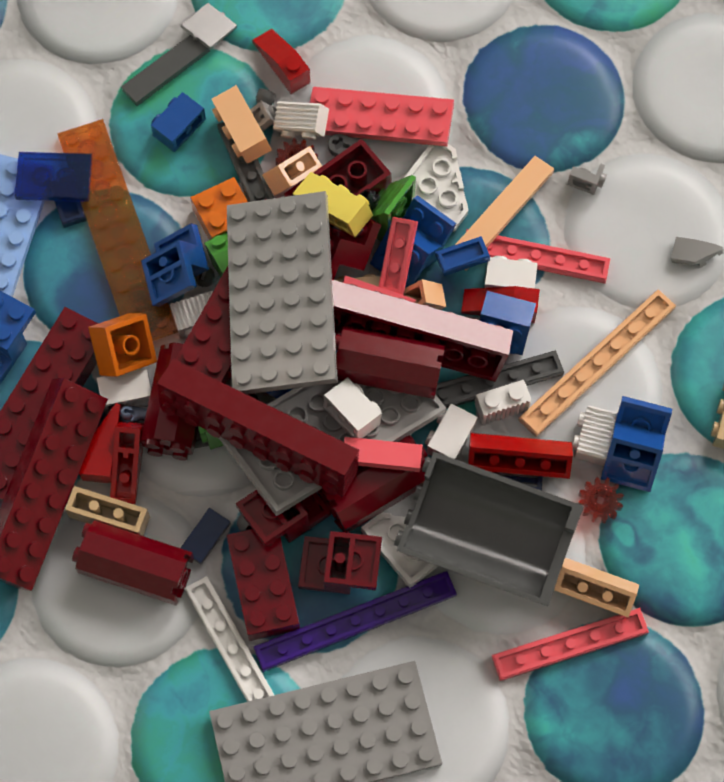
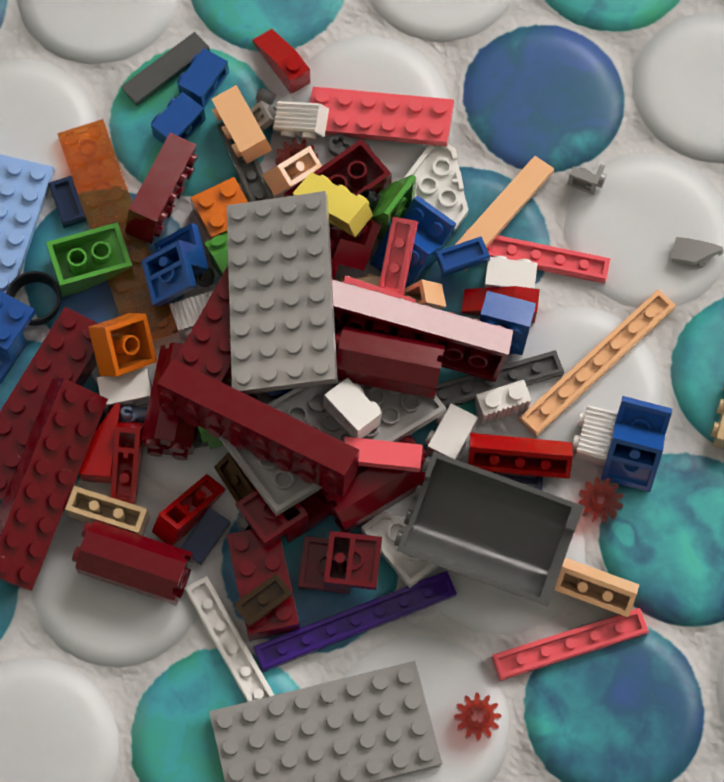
(36, 276): none -> black tyre
(53, 176): clear blue tile -> none
(88, 258): none -> bright green slope
(161, 189): none -> dark red brick
(187, 510): none -> red slope
(203, 76): none -> blue brick
(208, 26): piece -> none
(234, 477): none -> dark brown plate
(263, 600): none -> dark brown plate
(487, 719): none -> clear red gear

